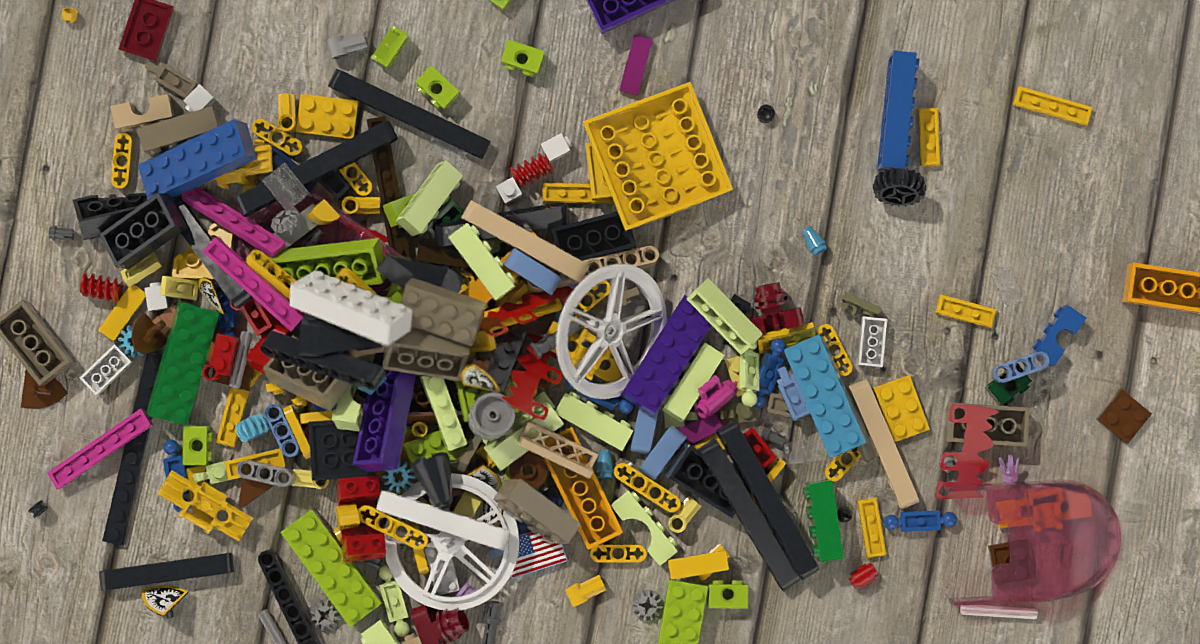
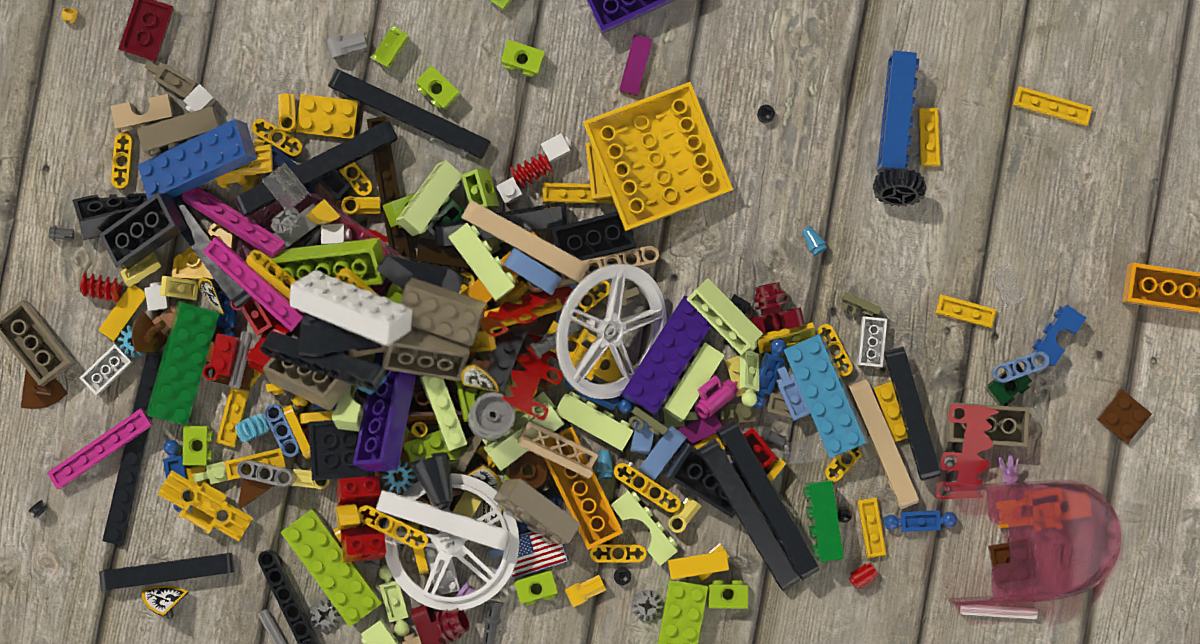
(335, 233): none -> white brick
(480, 188): none -> lime brick
(524, 584): none -> lime brick
(628, 576): none -> black bush
(655, 426): none -> olive plate
(912, 413): none -> black beam

